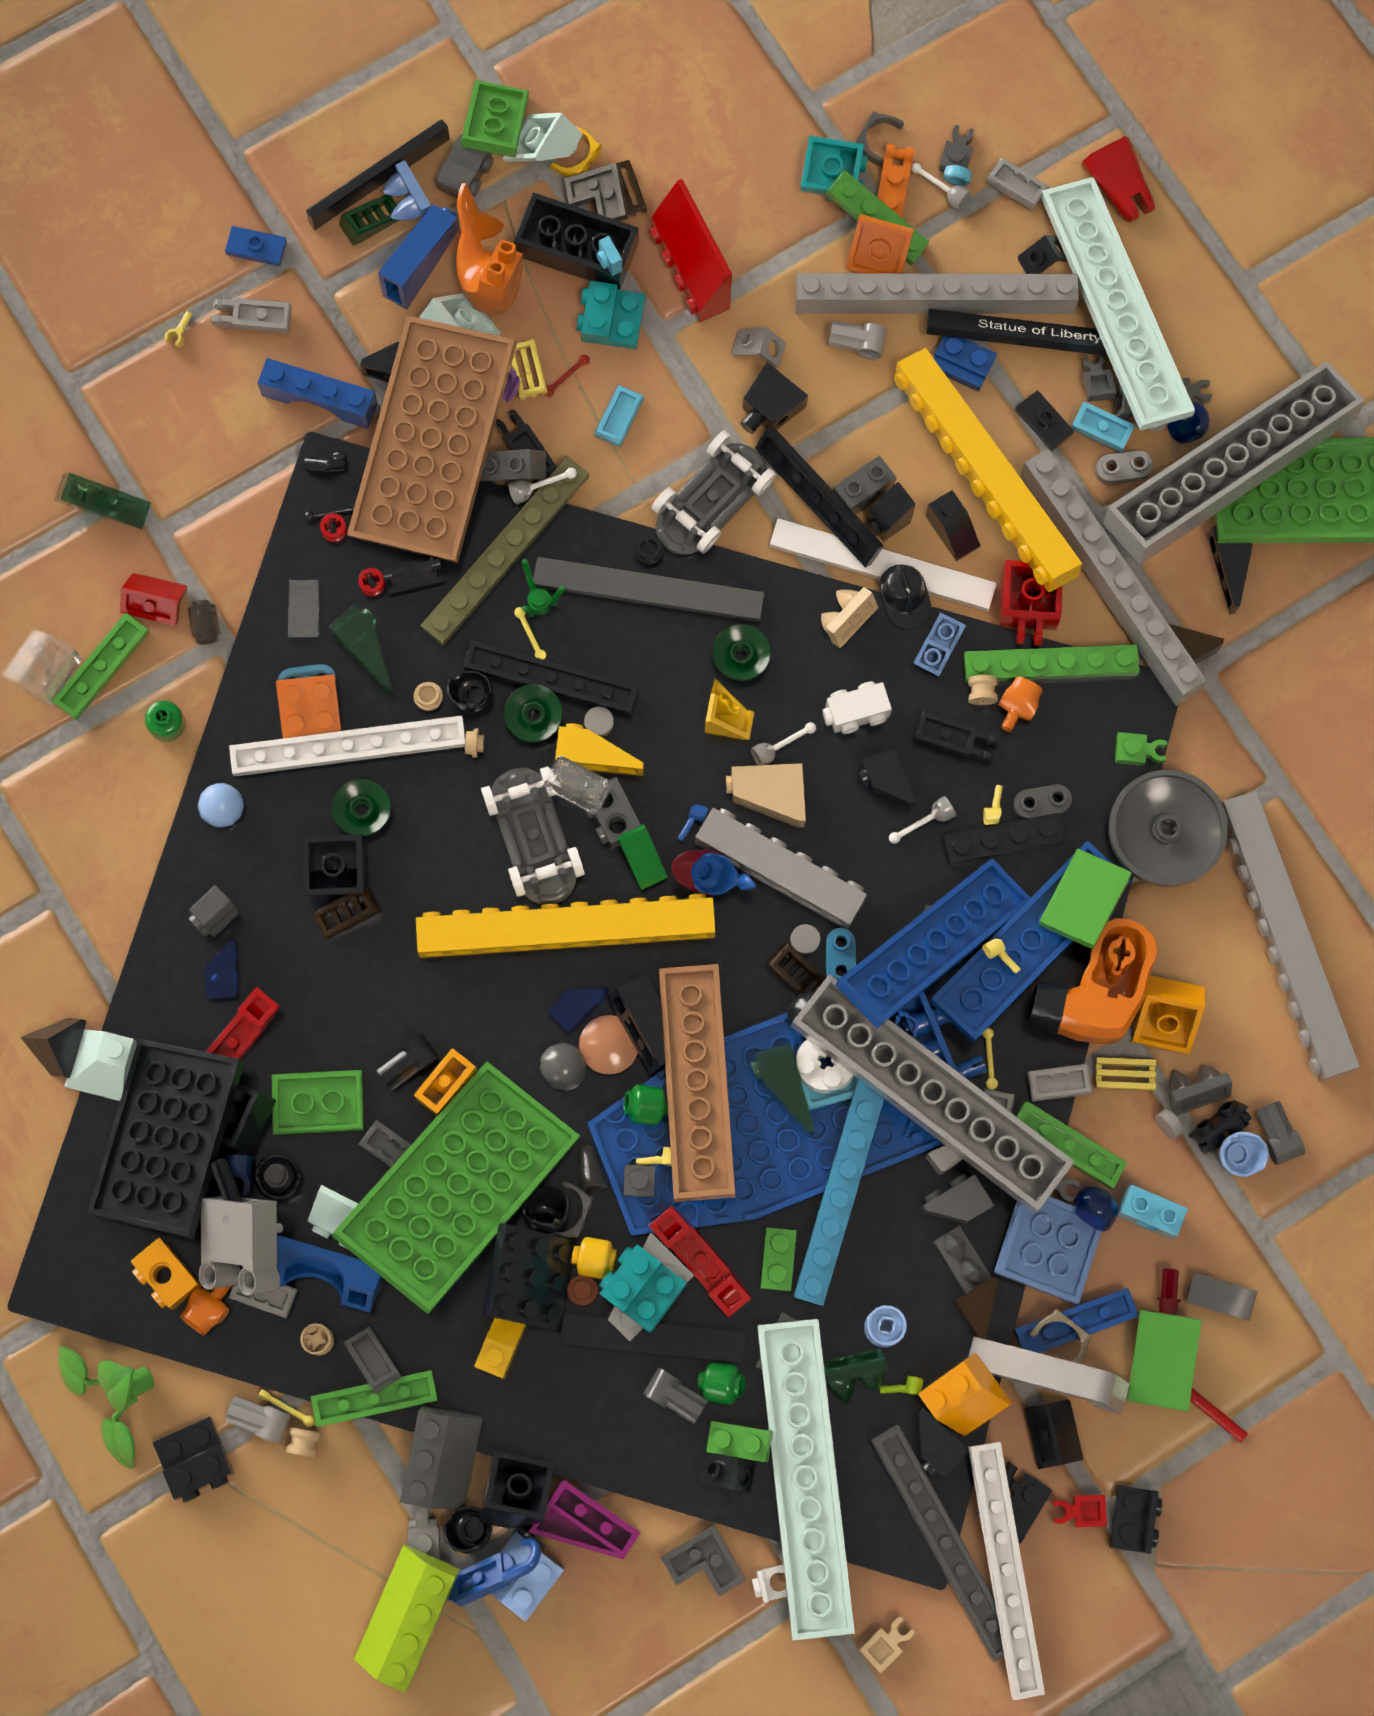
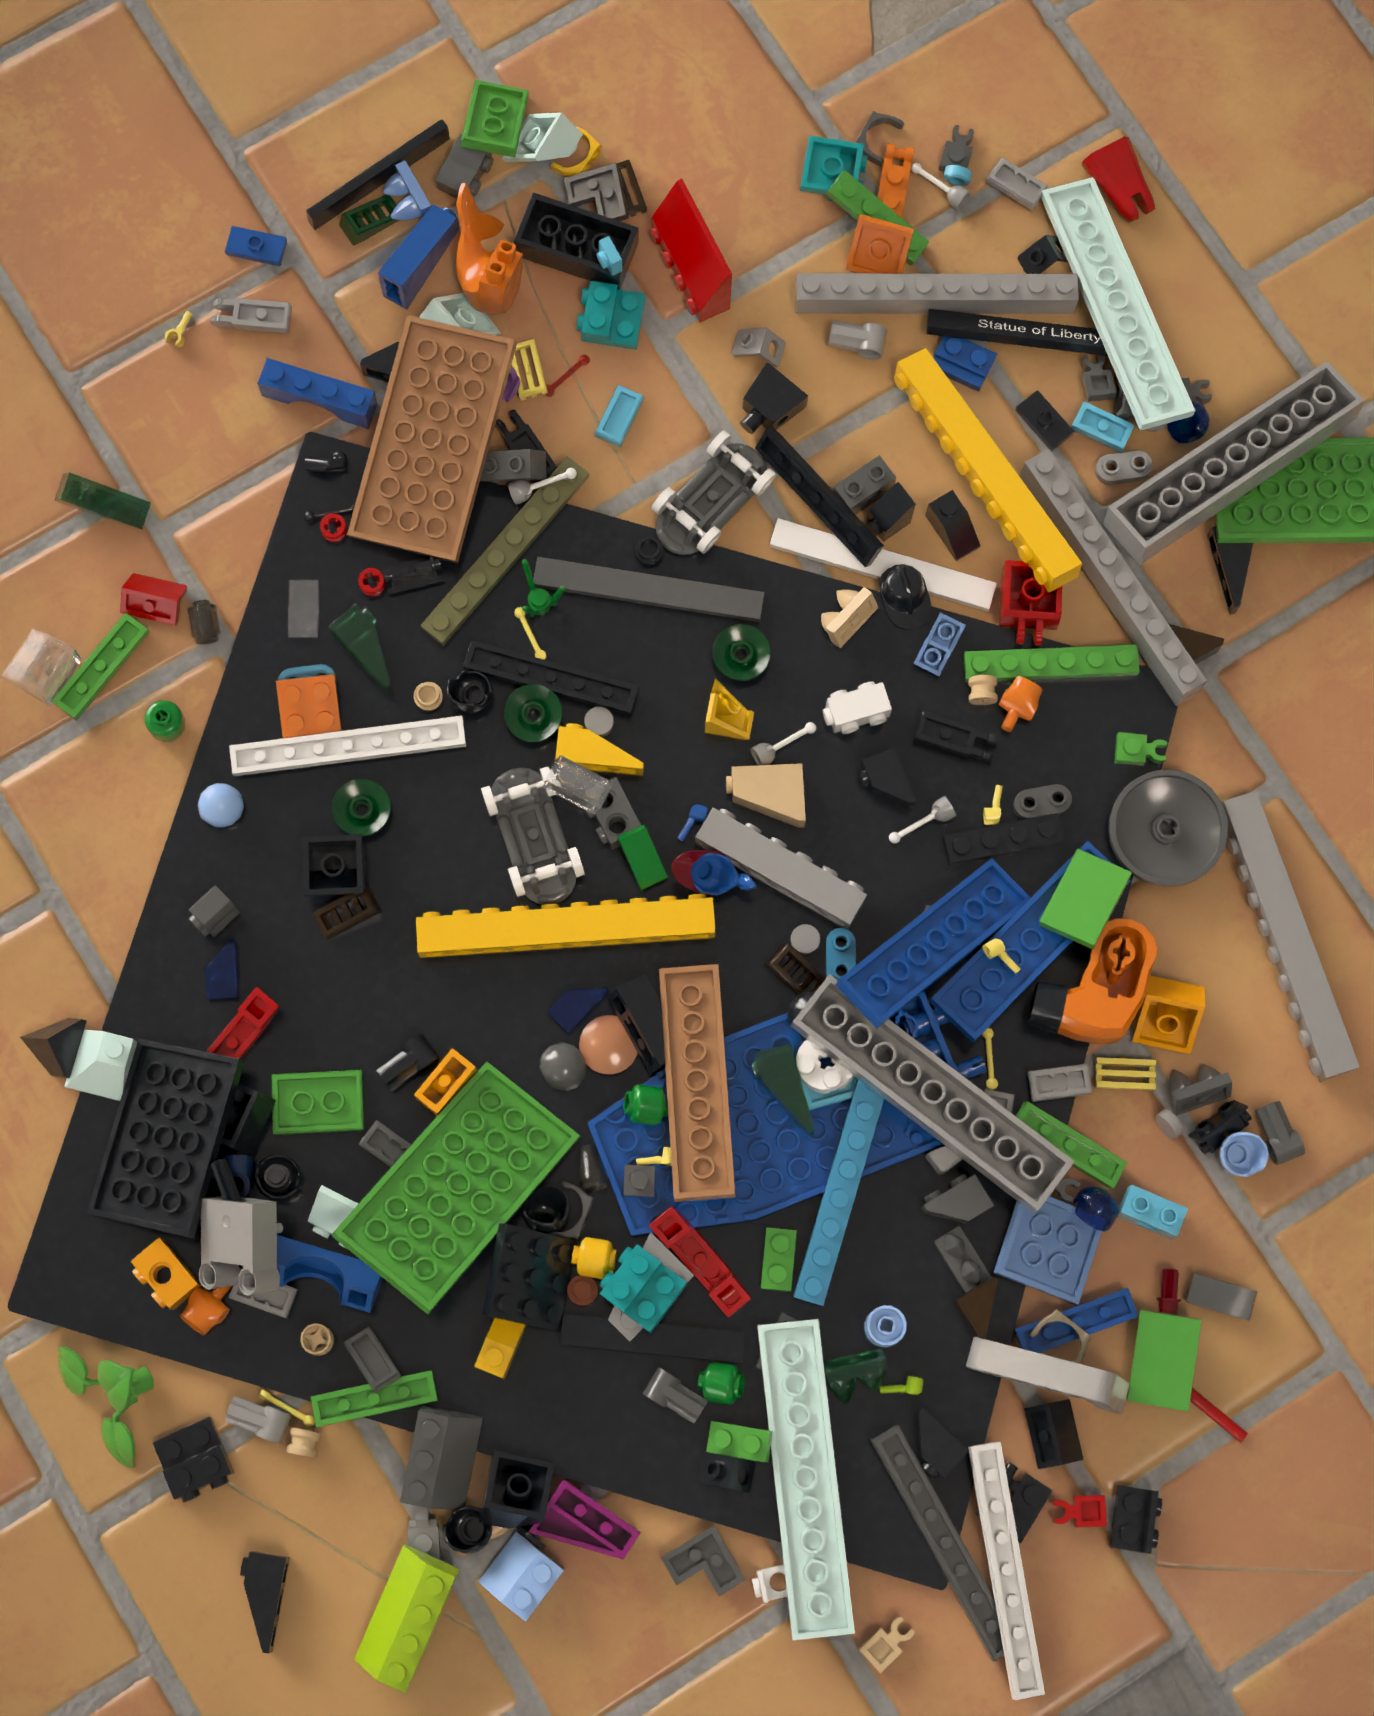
(264, 1588): none -> black slope
(474, 743): tan plate -> none
(492, 1574): blue plate -> none
(965, 1396): light orange slope -> none

